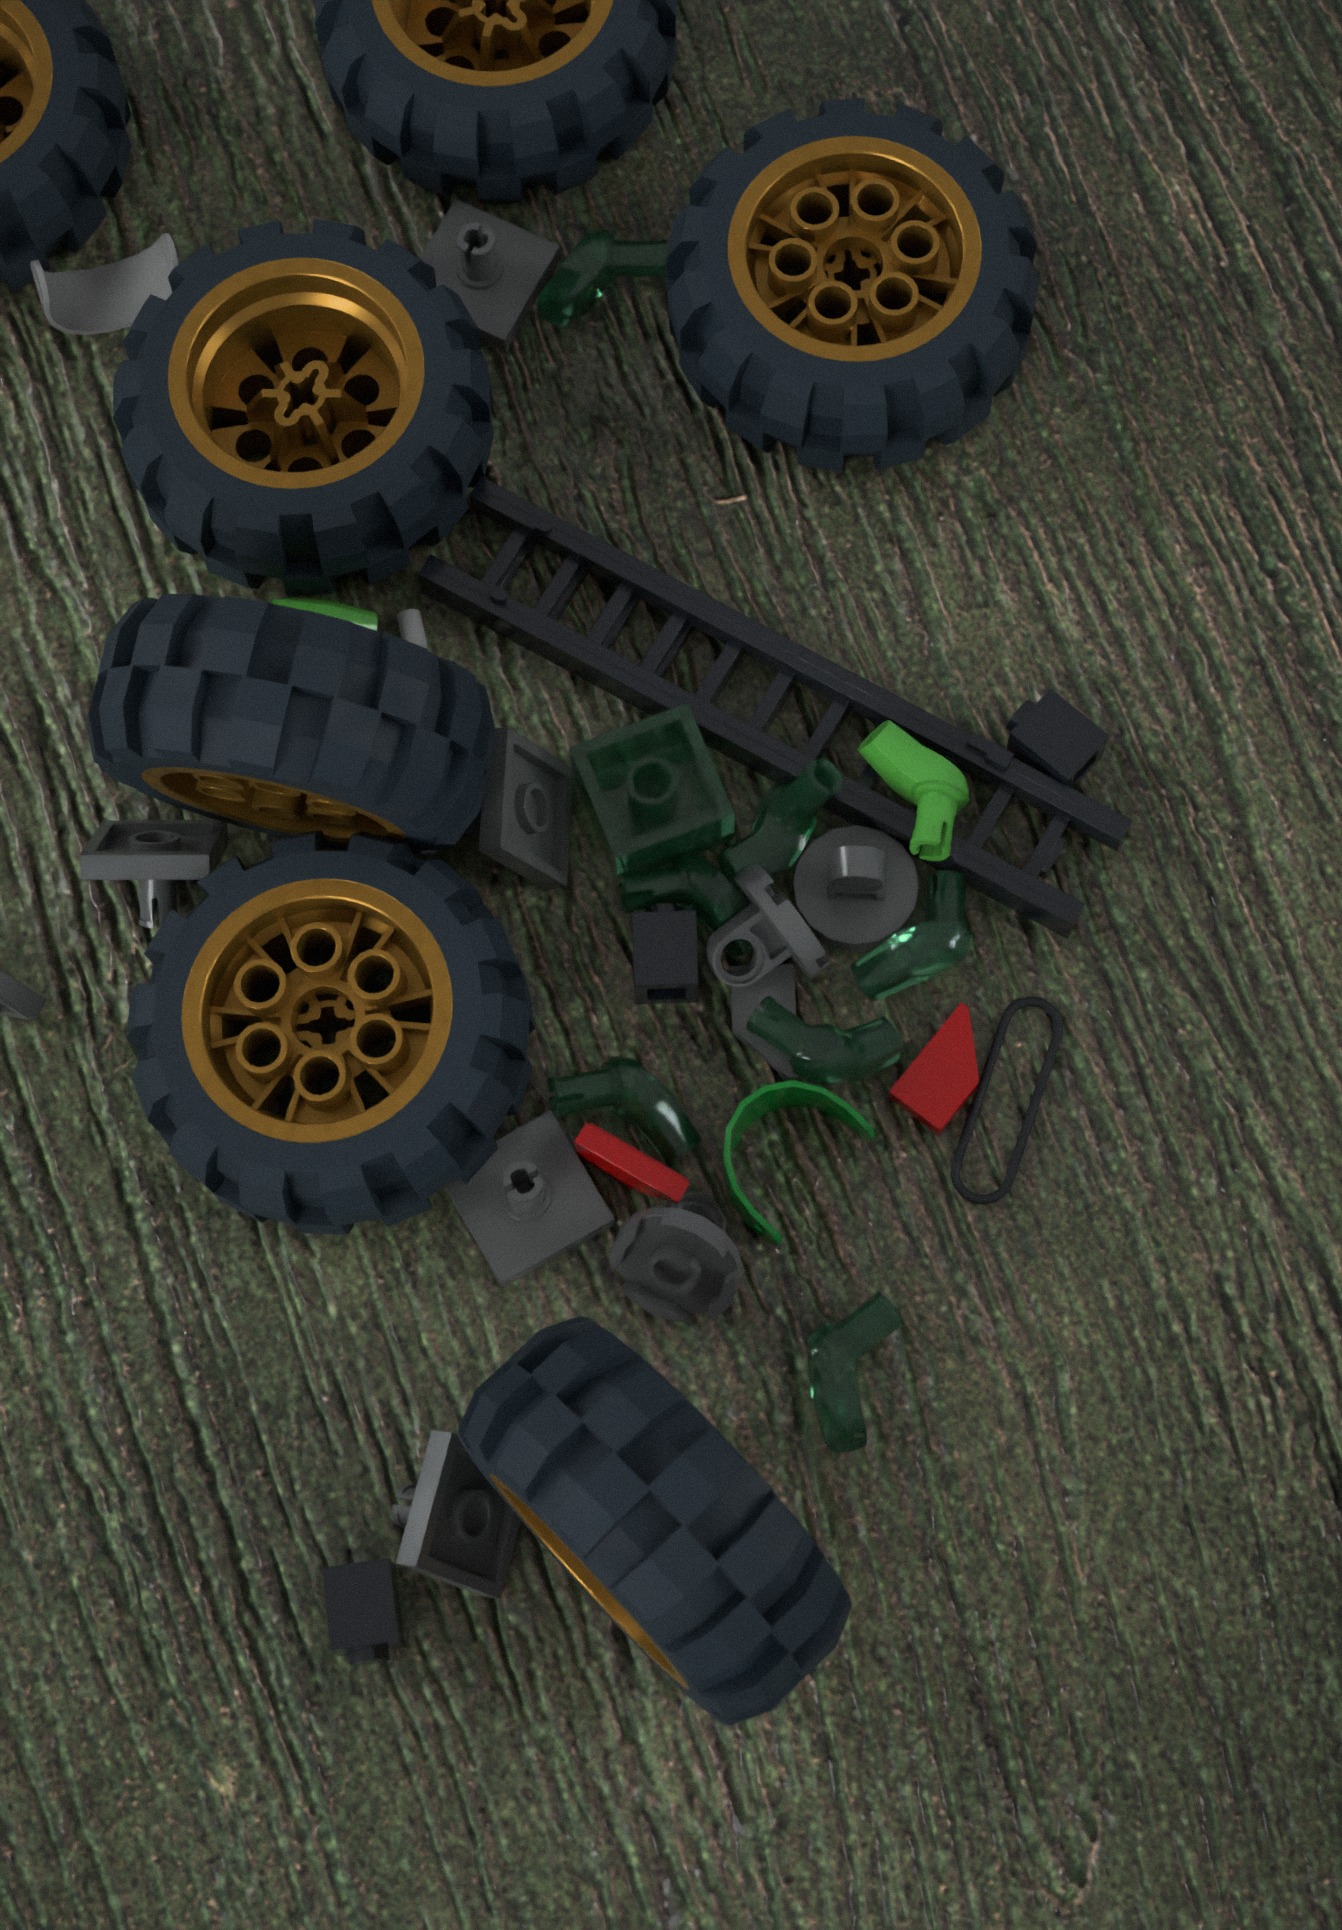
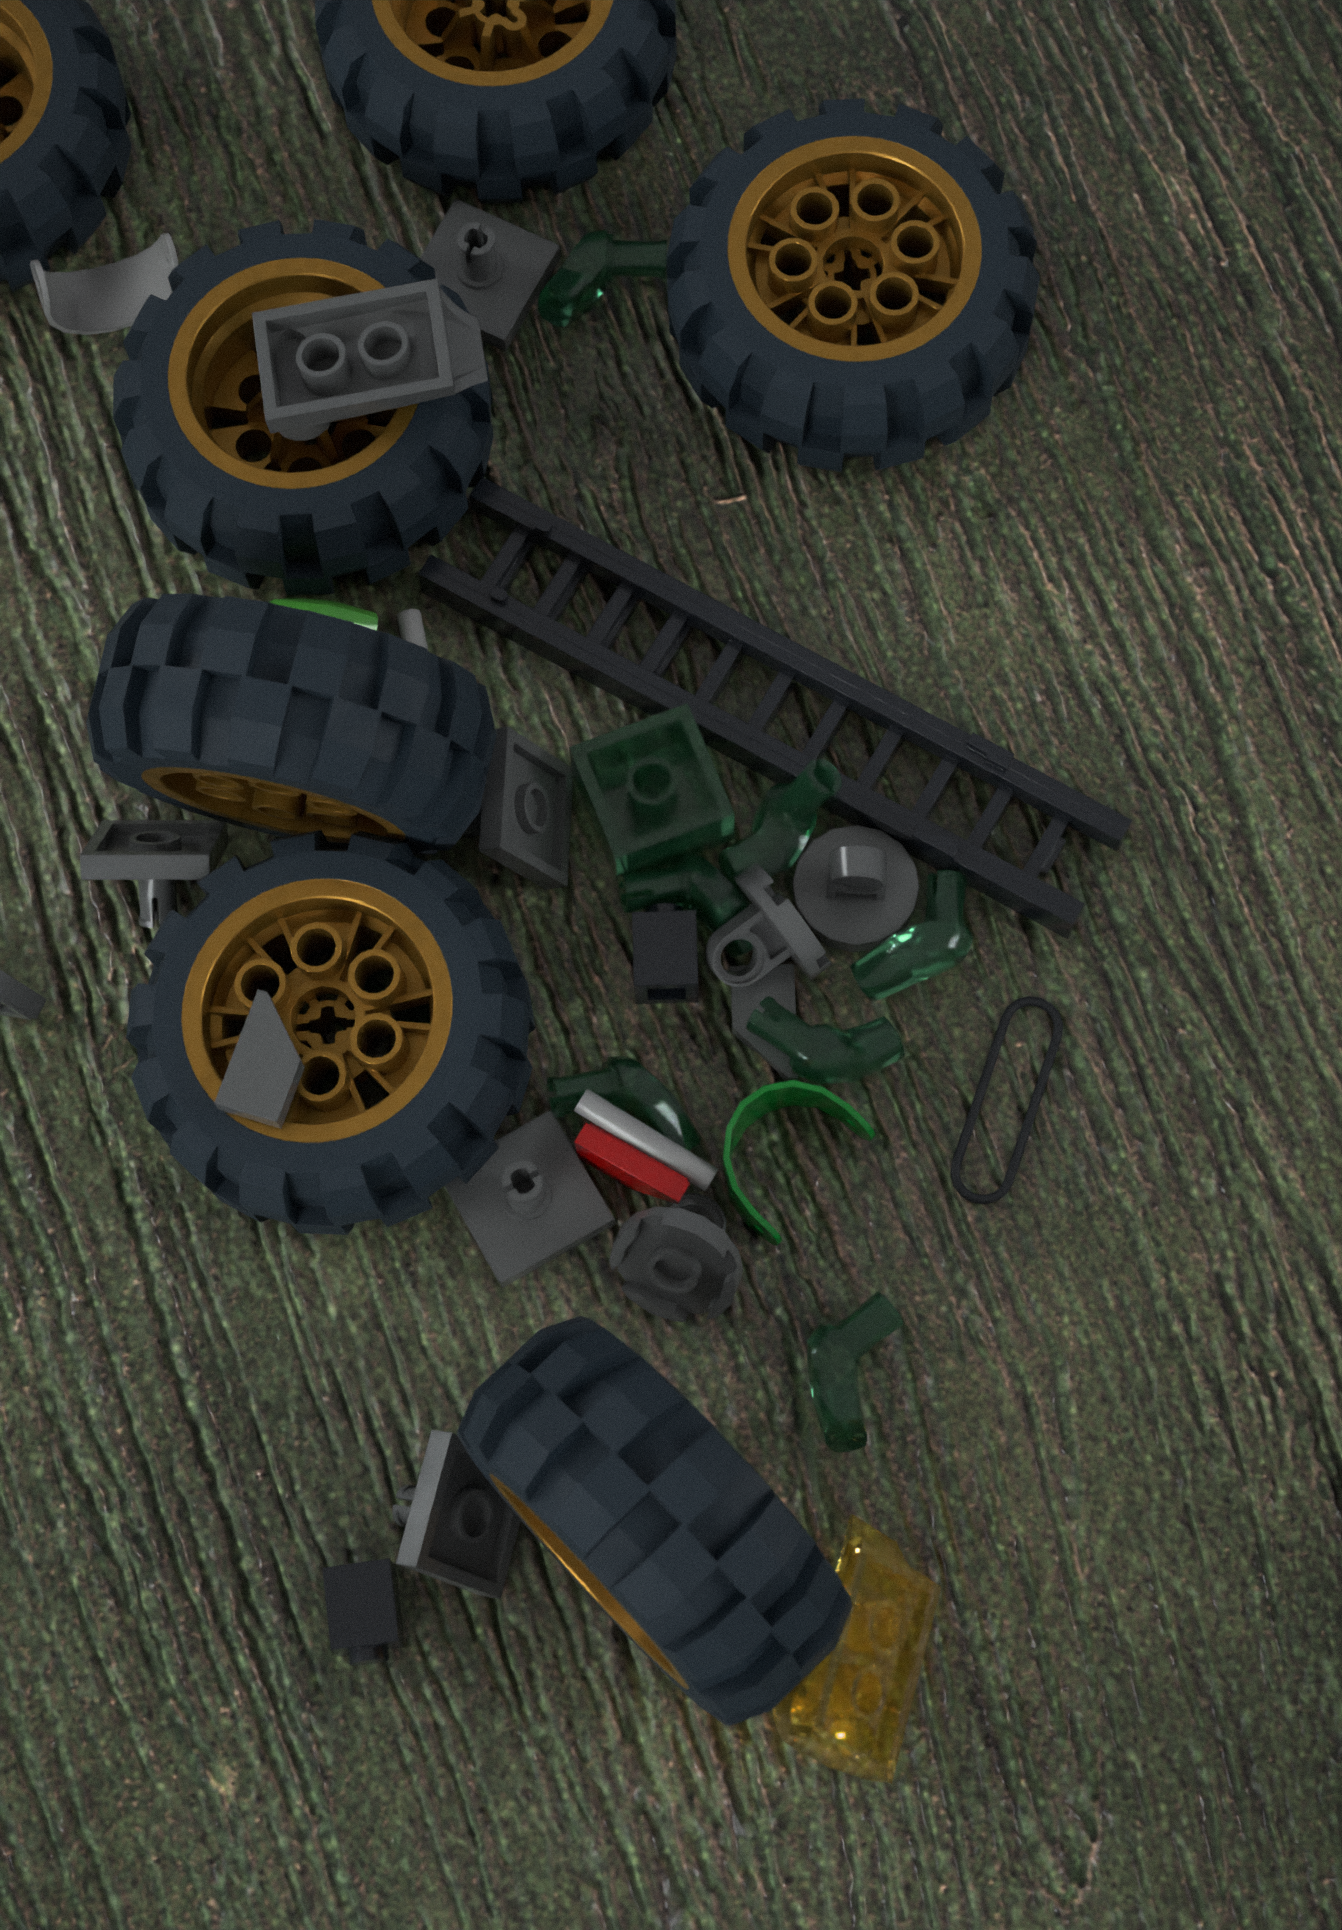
(262, 1068): none -> dark grey tile
(363, 355): none -> dark grey slope
(645, 1139): none -> light grey piece
(861, 1695): none -> clear yellow slope
(921, 779): bright green arm -> none
(941, 1074): red tile -> none
(1055, 739): black brick -> none

